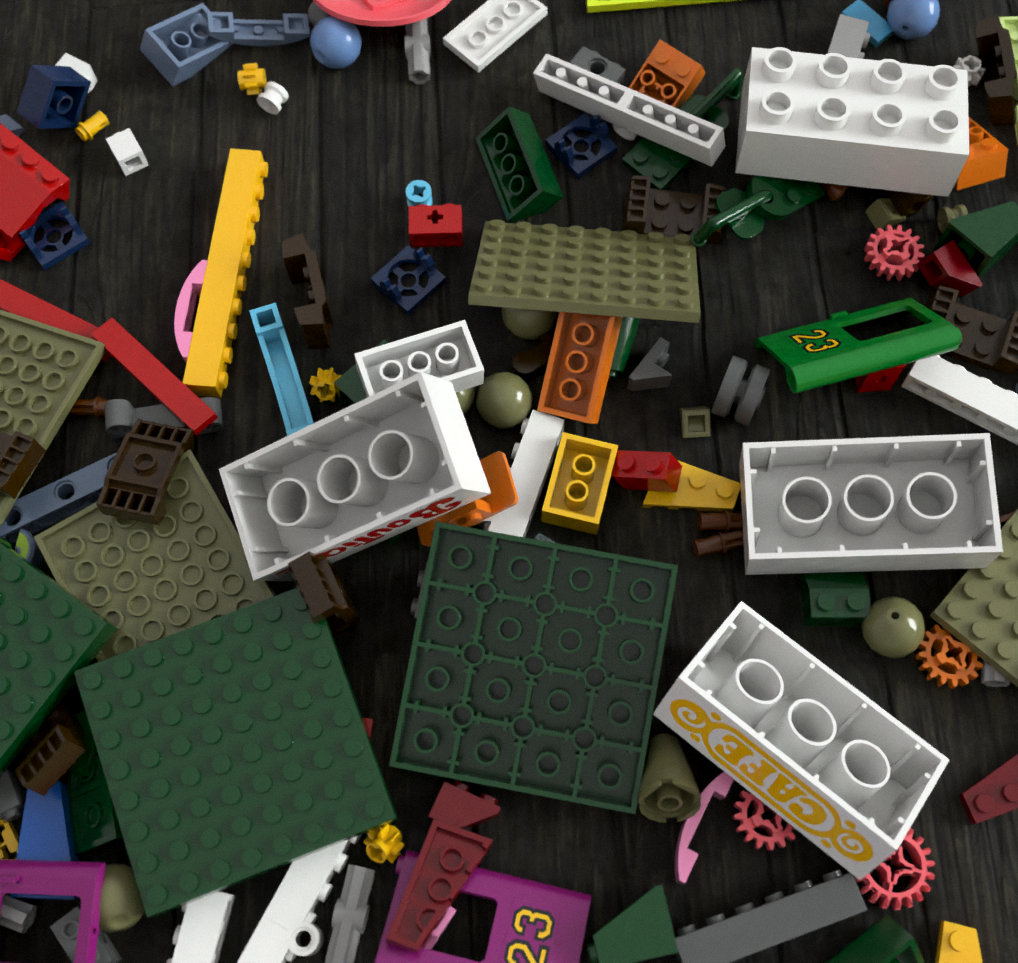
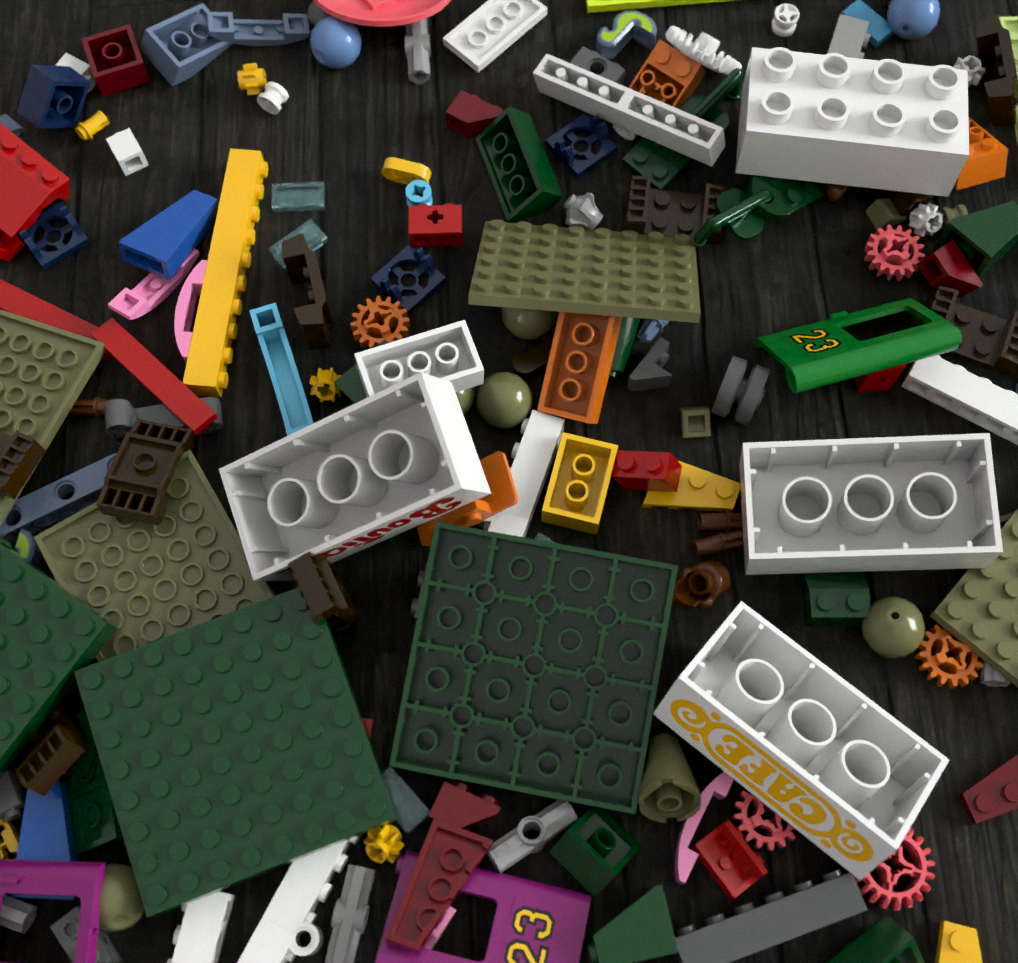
(116, 60): none -> dark red brick
(150, 291): none -> bright pink slope
(171, 235): none -> blue slope
(298, 196): none -> clear light blue plate
(313, 235): none -> clear light blue plate
(382, 313): none -> orange gear
(404, 171): none -> yellow beam
(406, 804): none -> clear light blue plate
(470, 114): none -> dark red slope
(515, 846): none -> light grey piece
(582, 211): none -> light grey rock
(595, 849): none -> dark green slope
(625, 27): none -> sand blue animal
(650, 329): none -> sand blue axle
(701, 584): none -> reddish brown head
(702, 50): none -> white gear
(730, 859): none -> red bracket
(785, 20): none -> white wheel
(926, 219): none -> white gear

